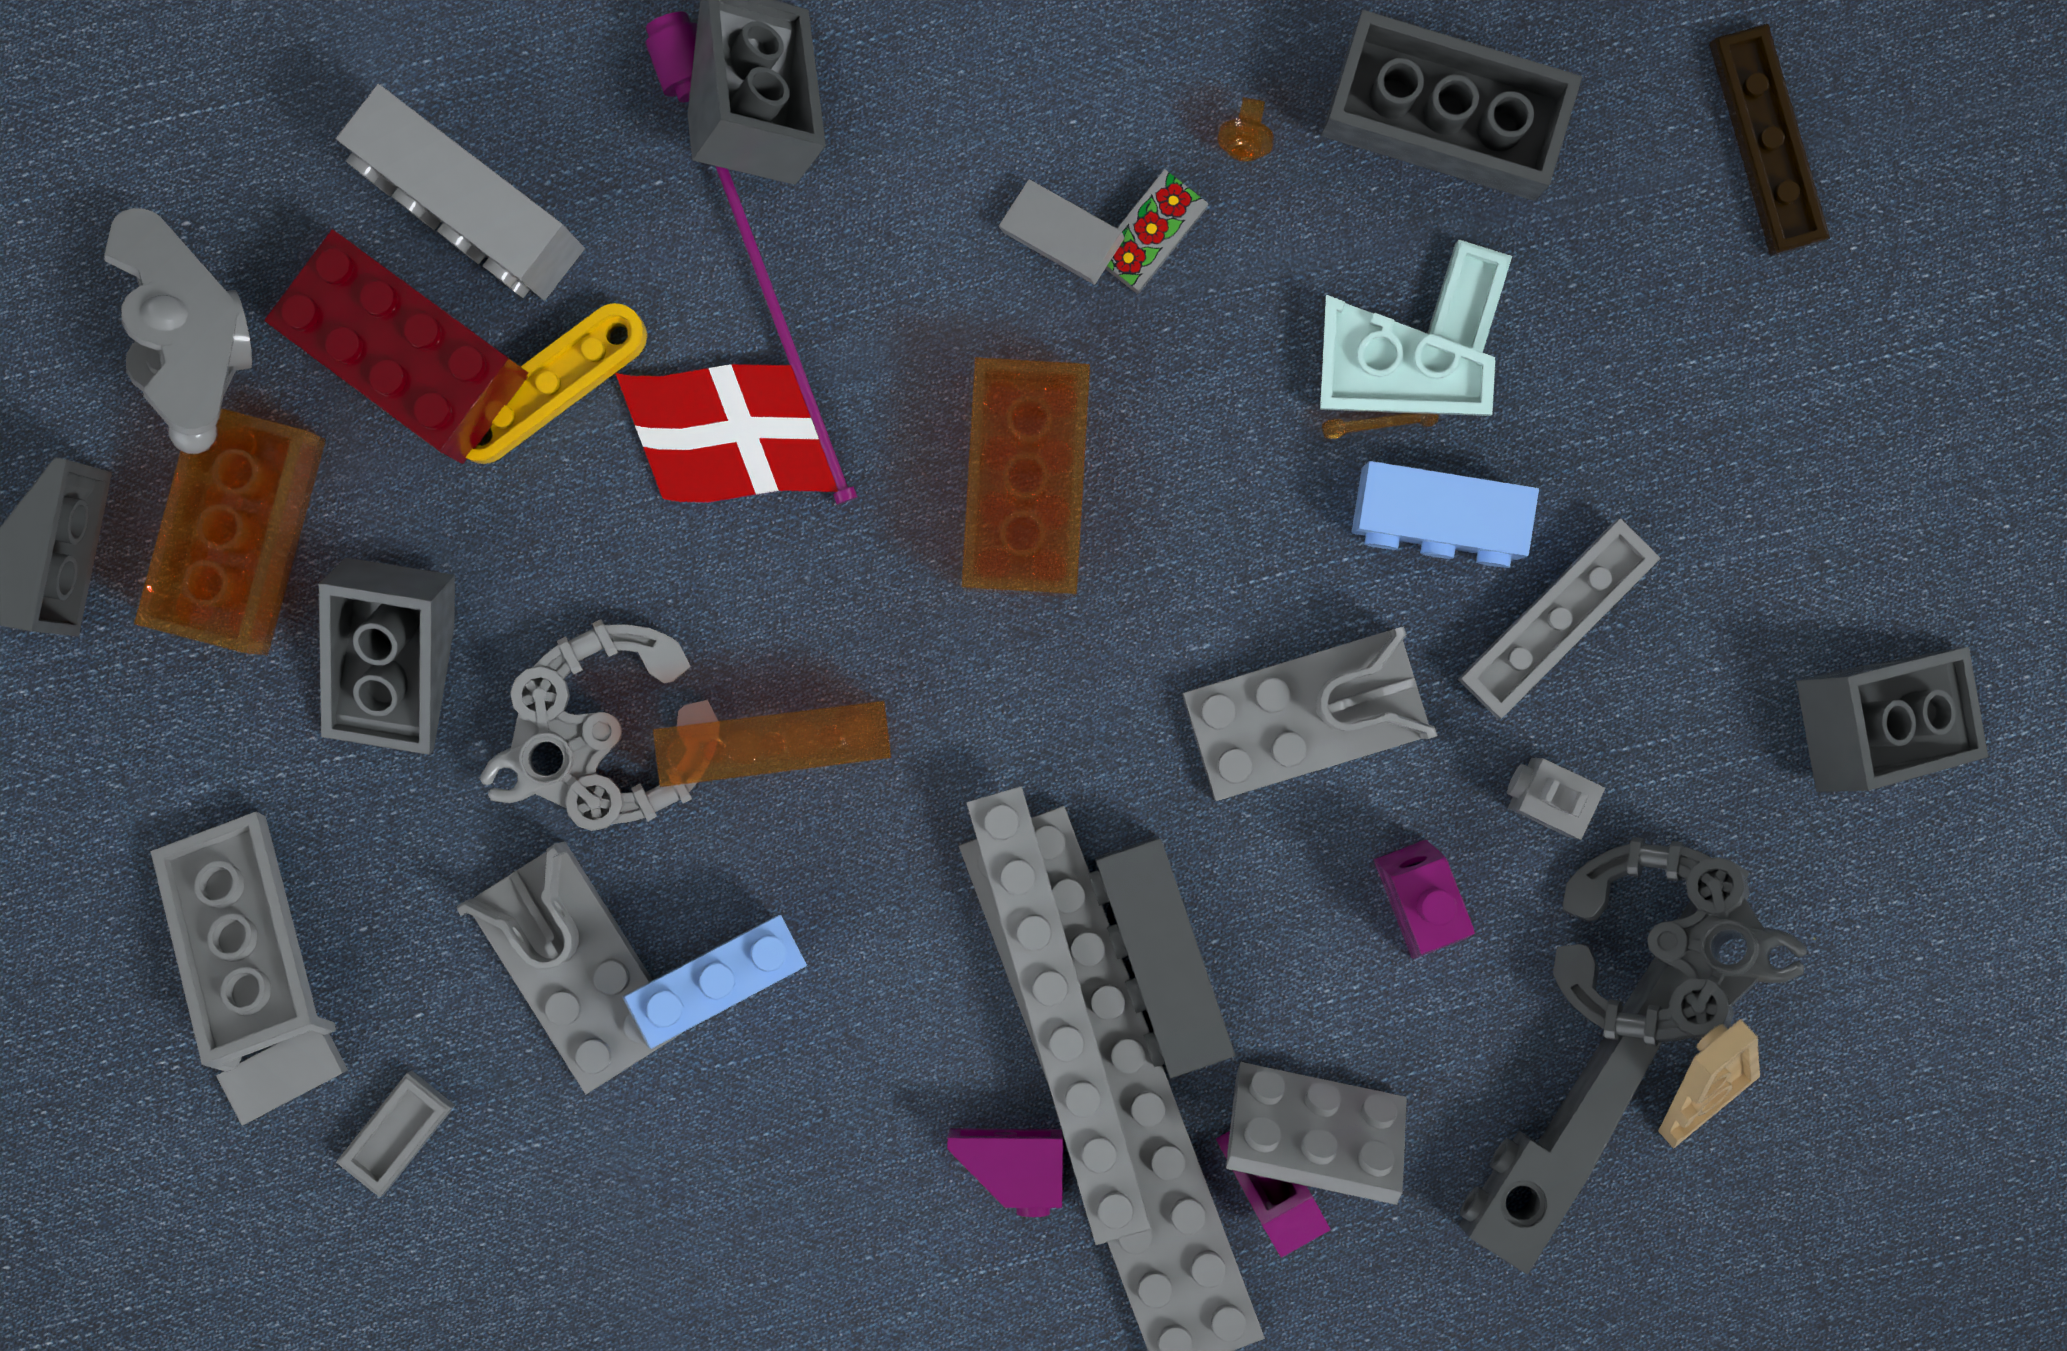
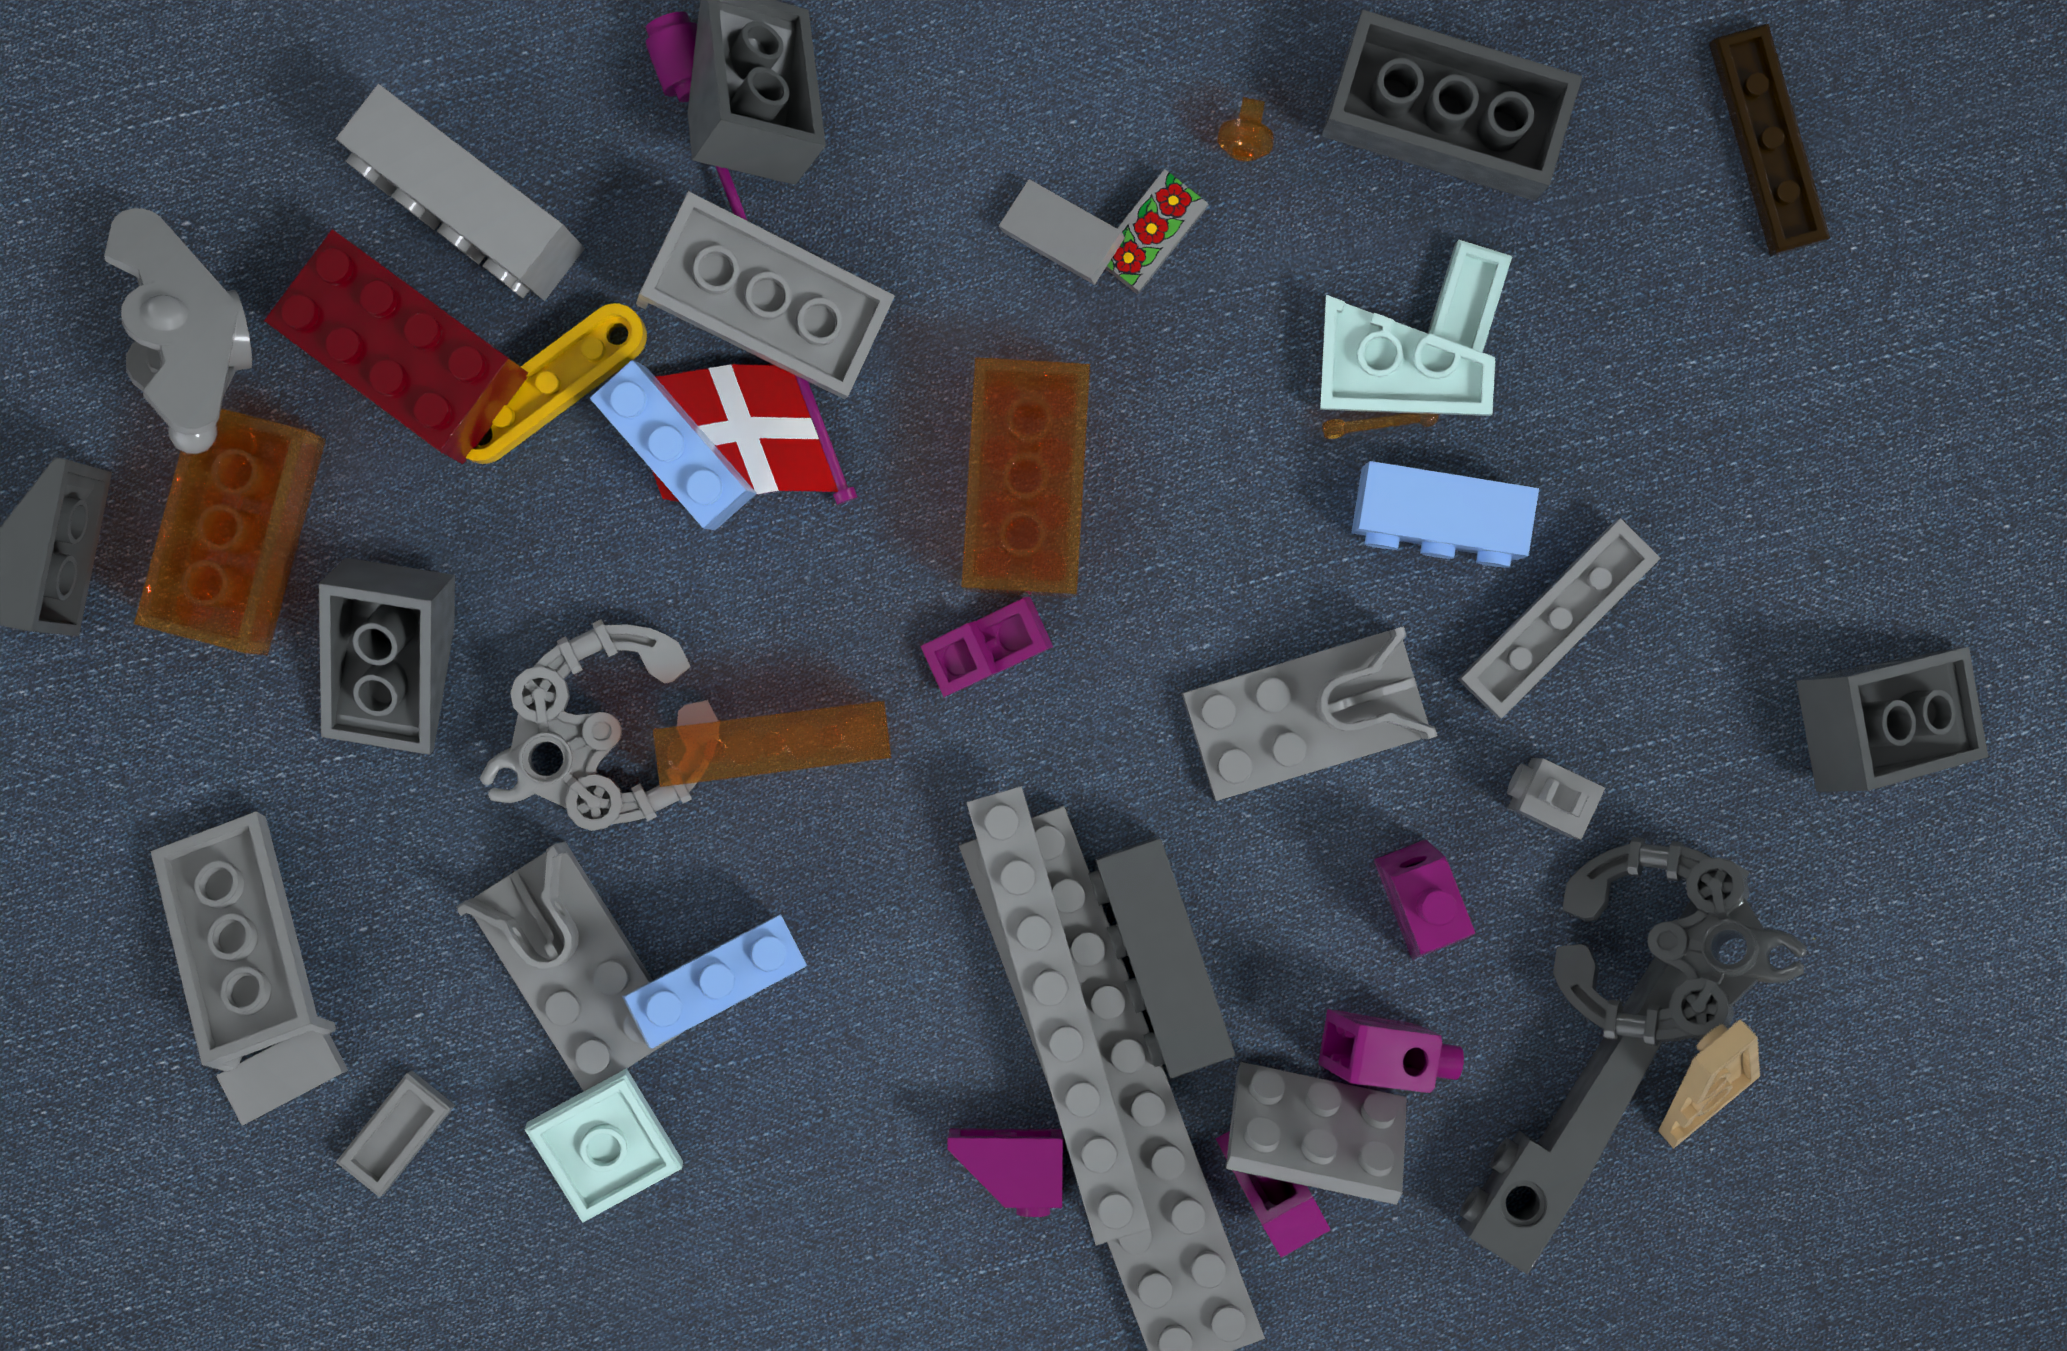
(604, 1145): none -> light aqua tile
(673, 445): none -> light blue brick
(766, 296): none -> light grey plate
(986, 646): none -> magenta slope
(1386, 1052): none -> magenta torso

